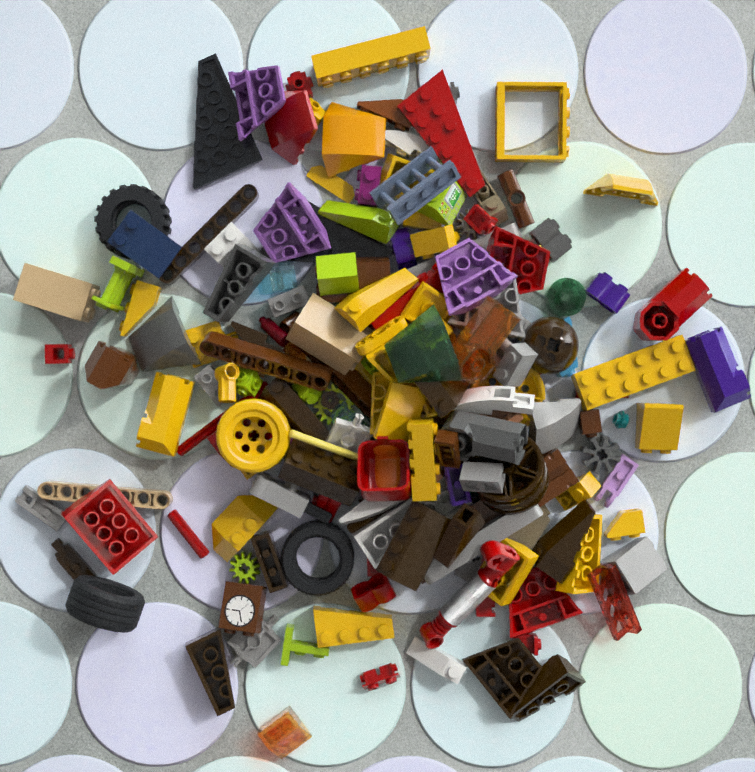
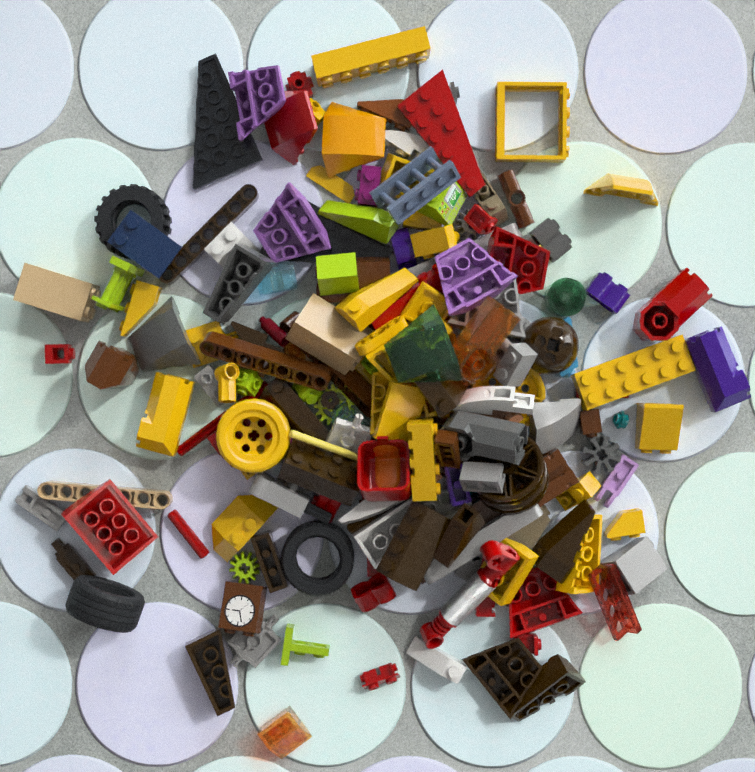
(288, 301): light grey brick -> none
(350, 626): yellow wedge -> none

